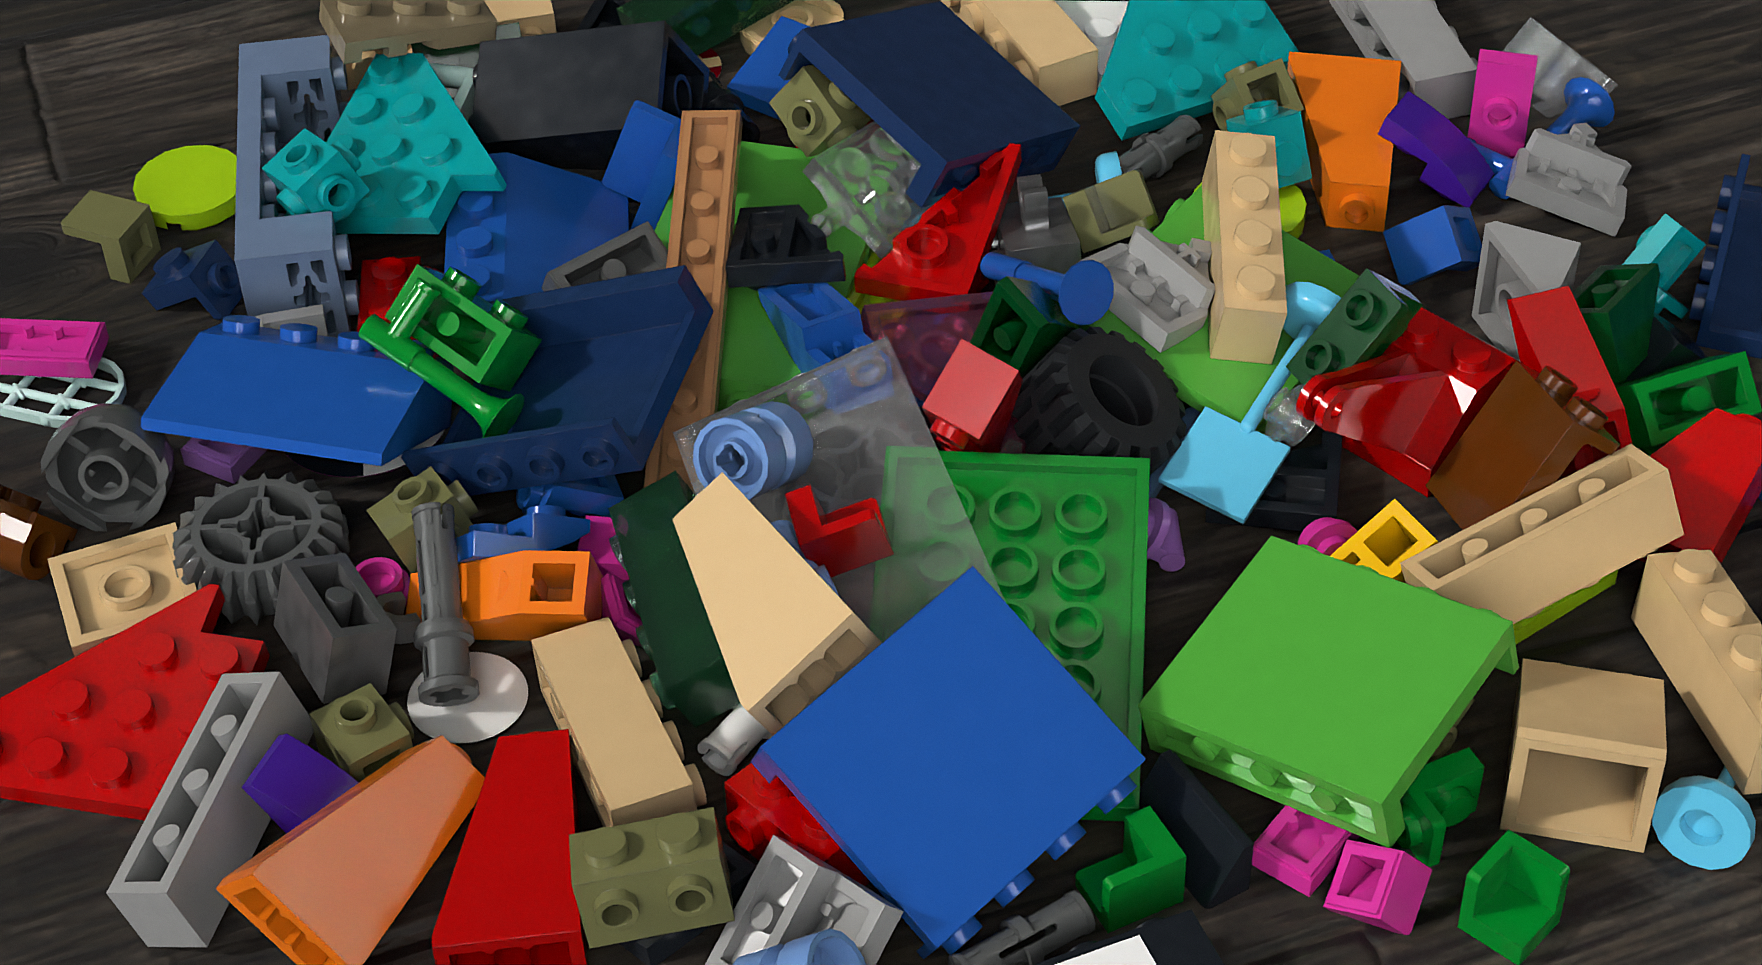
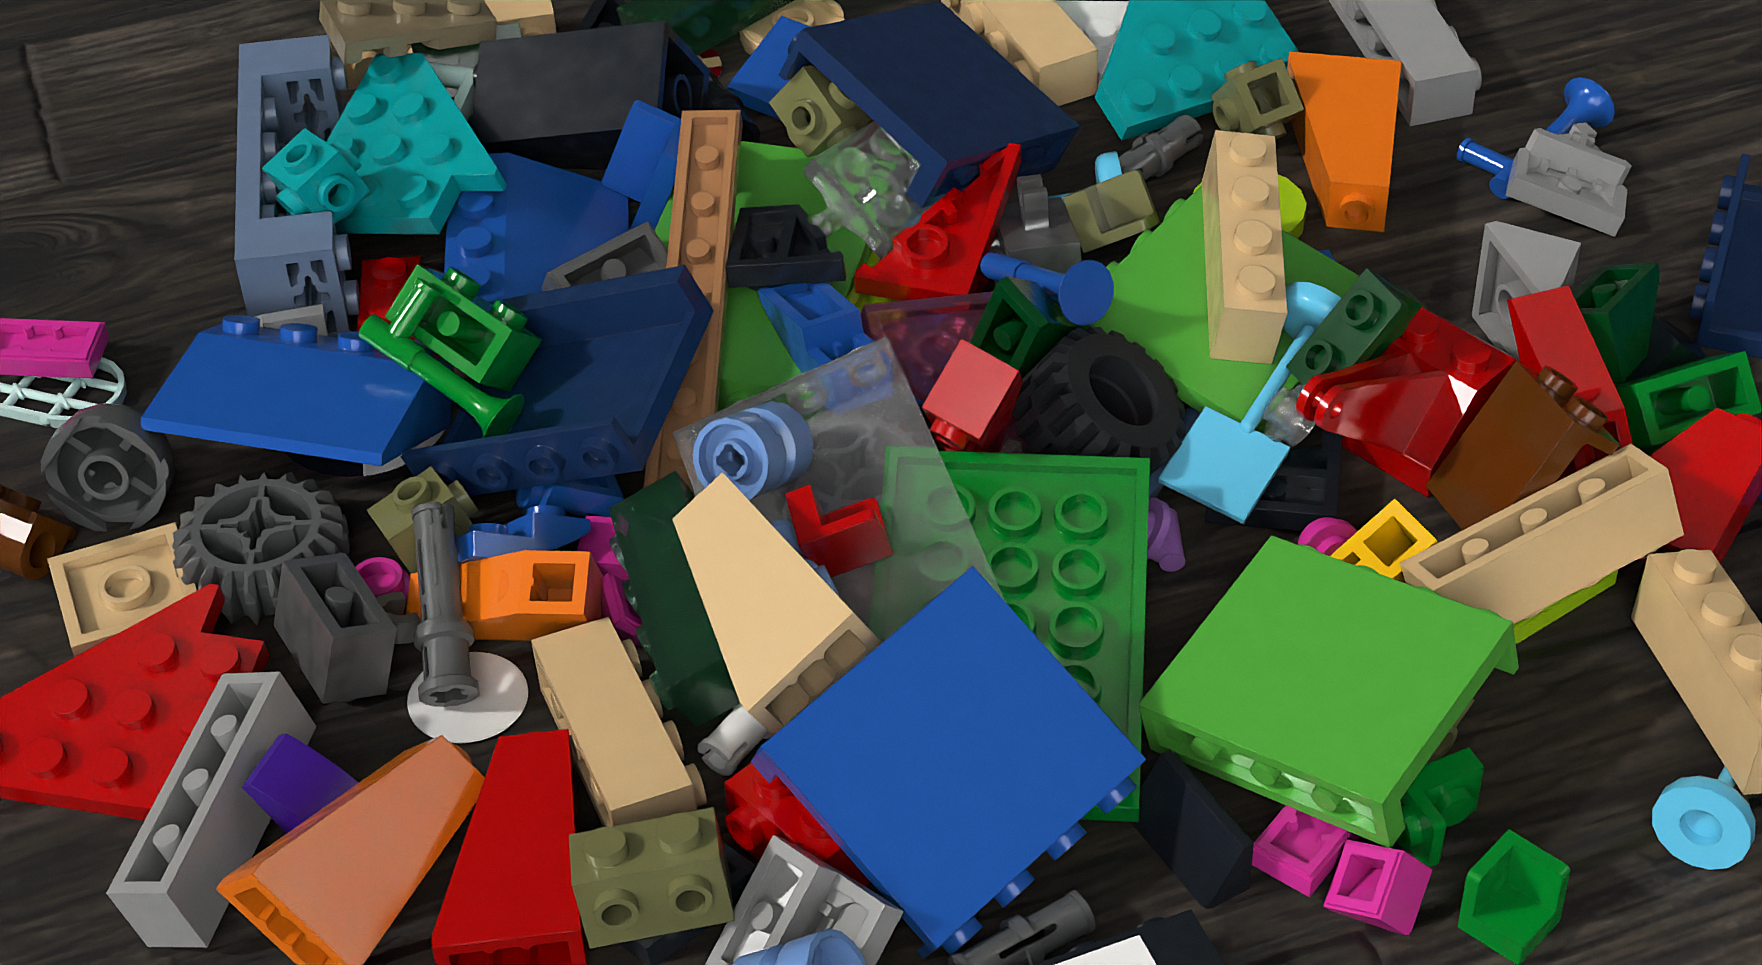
(122, 229): olive panel -> none
(189, 186): lime tile -> none
(199, 273): dark blue bracket -> none
(220, 458): medium lavender tile -> none
(361, 731): olive brick -> none
(1138, 880): green panel -> none
(1159, 286): light grey slope -> none
(1287, 126): teal bracket -> none
(1434, 243): blue panel -> none
(1452, 160): dark purple slope -> none
(1502, 100): dark pink plate -> none
(1555, 67): clear slope -> none
(1585, 755): tan slope -> none
(1673, 250): teal bracket -> none

